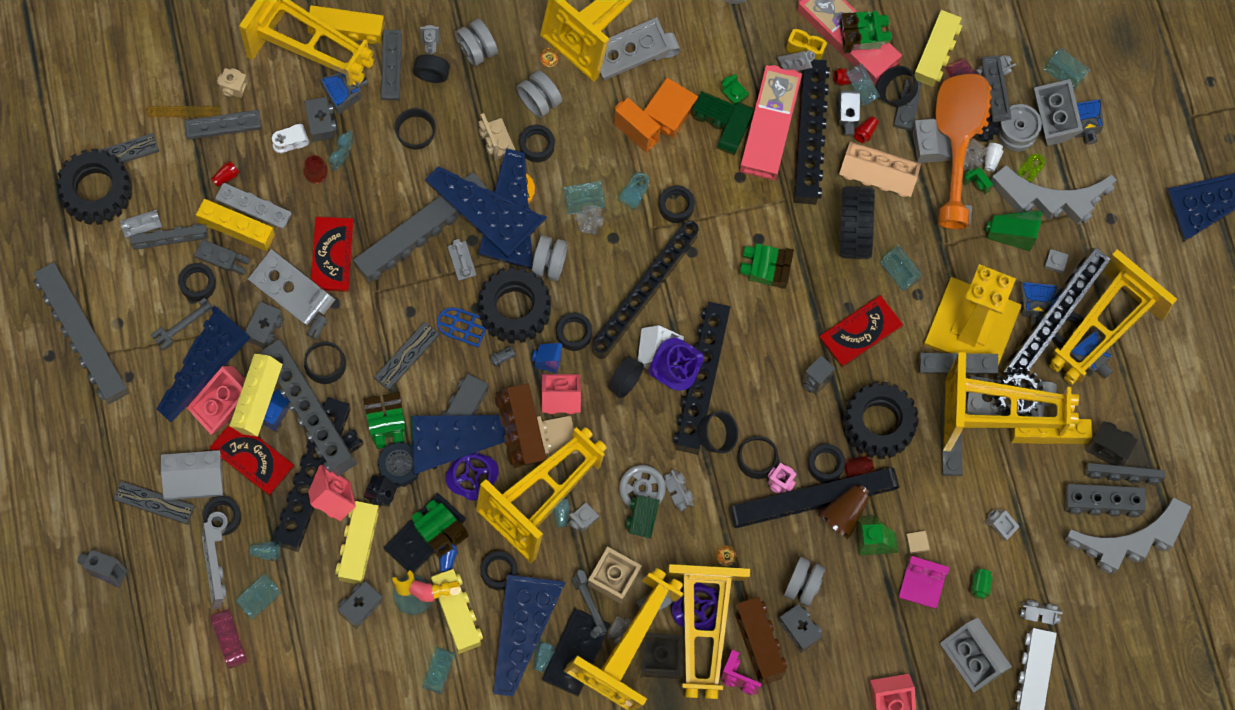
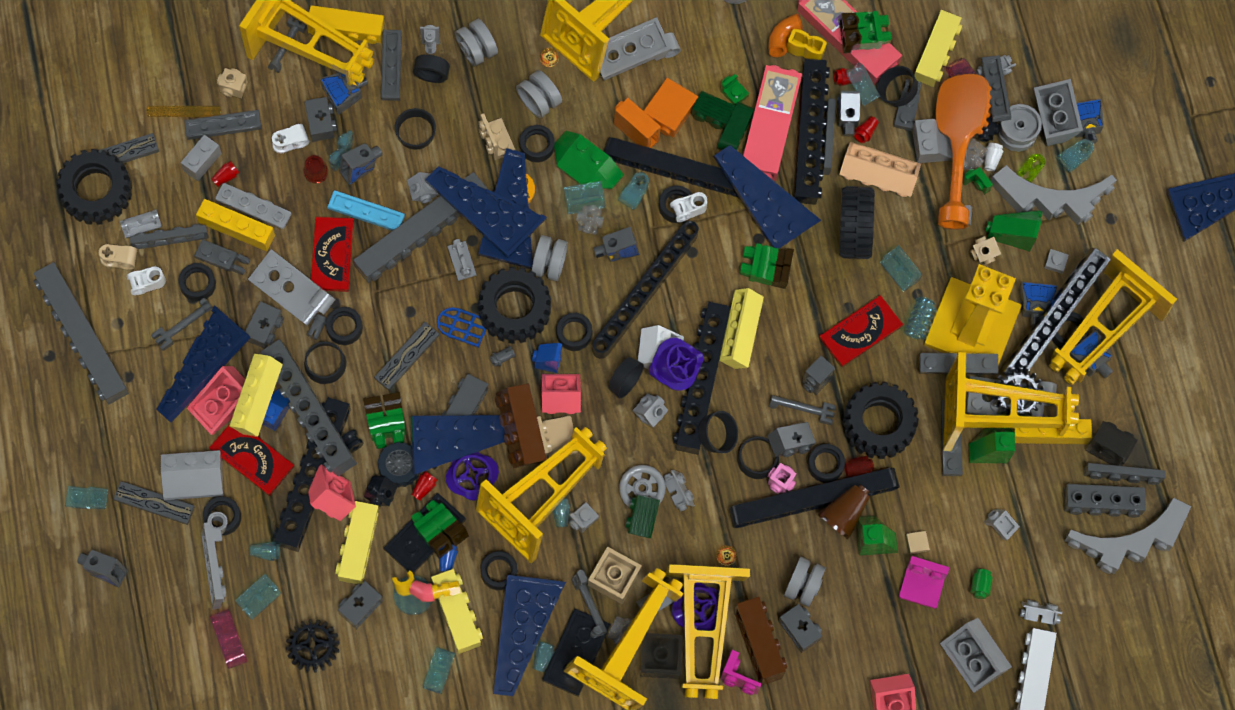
(86, 498): none -> clear light blue slope
(119, 257): none -> tan piece
(145, 281): none -> white piece
(201, 158): none -> light grey brick
(294, 27): none -> dark grey hinge
(322, 645): none -> black gear
(344, 311): none -> black tyre
(358, 162): none -> dark grey torso
(365, 211): none -> medium azure tile
(420, 189): none -> light grey brick
(424, 485): none -> red cone
(585, 161): none -> green wedge
(618, 245): none -> dark grey torso
(650, 409): none -> light grey brick
(668, 165): none -> black beam
(687, 206): none -> white piece
(741, 328): none -> light yellow brick
(772, 208): none -> dark blue wing
(781, 34): none -> orange cylinder
(791, 439): none -> dark grey brick
(797, 61): light grey hinge -> none
(822, 412): none -> dark grey hinge
(829, 135): none -> dark grey tile
(920, 318): none -> clear light blue piece
(991, 245): none -> tan brick
(992, 446): none -> green slope
(1066, 67): clear light blue hinge -> none
(1074, 156): none -> clear light blue piece

